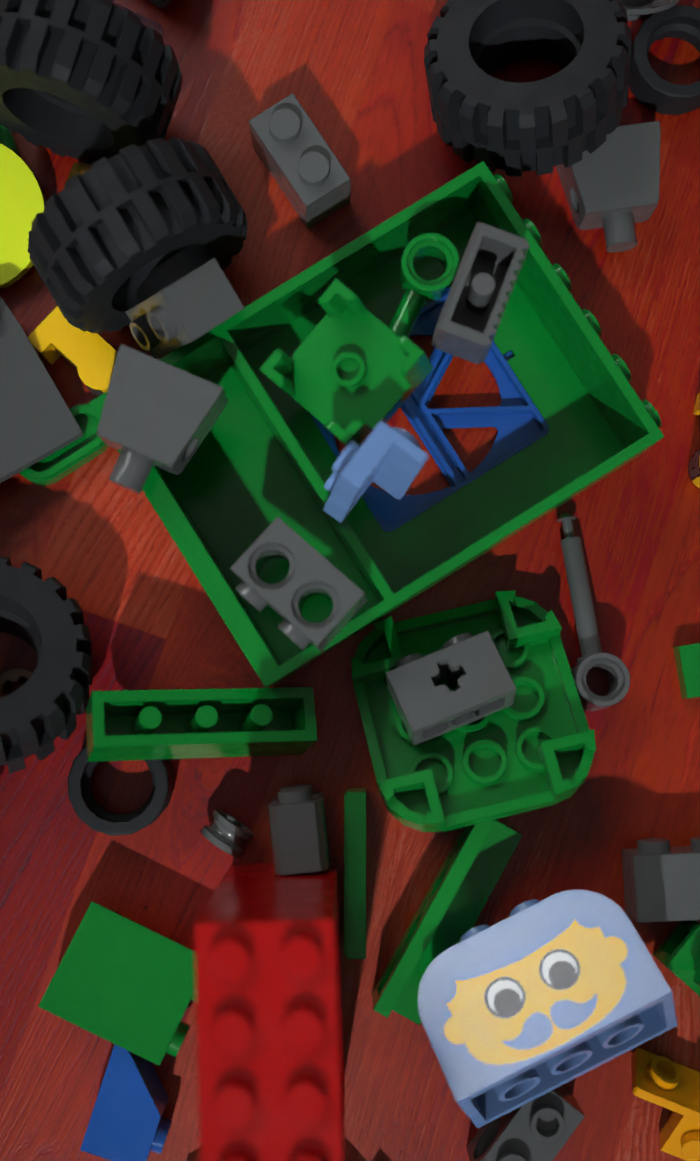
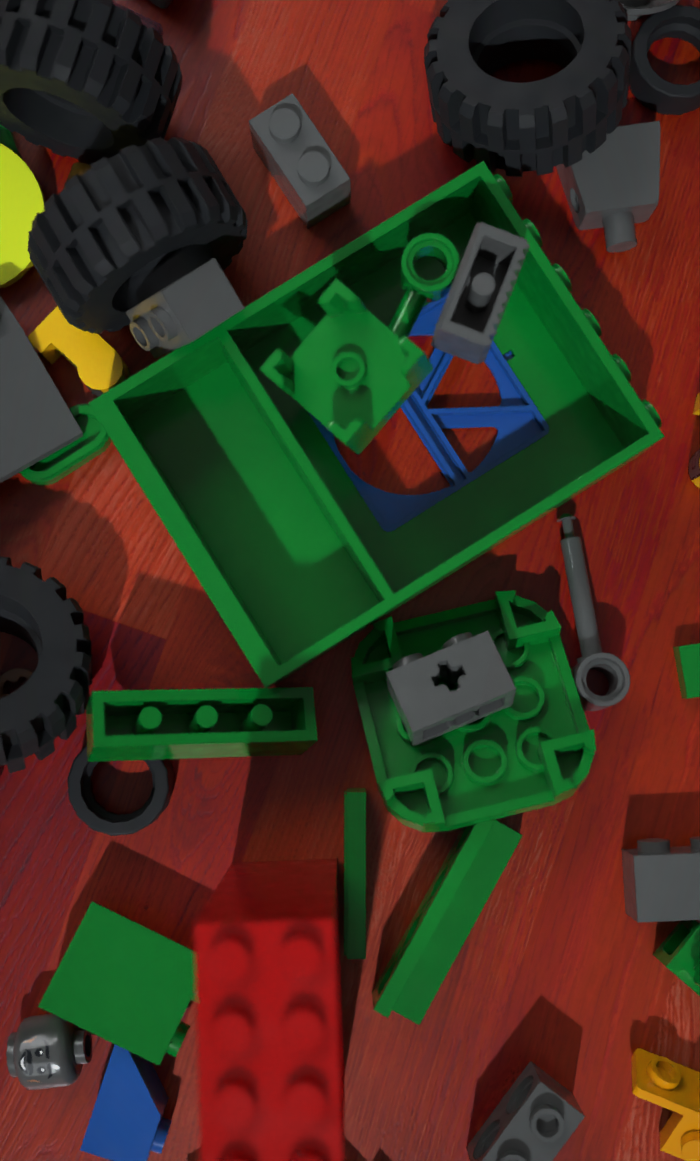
(48, 1052): none -> dark grey head
(155, 416): dark grey torso -> none
(227, 833): dark grey bush -> none
(299, 830): dark grey brick -> none
(308, 576): dark grey brick -> none
(386, 457): medium blue bracket -> none
(540, 1001): medium blue brick -> none

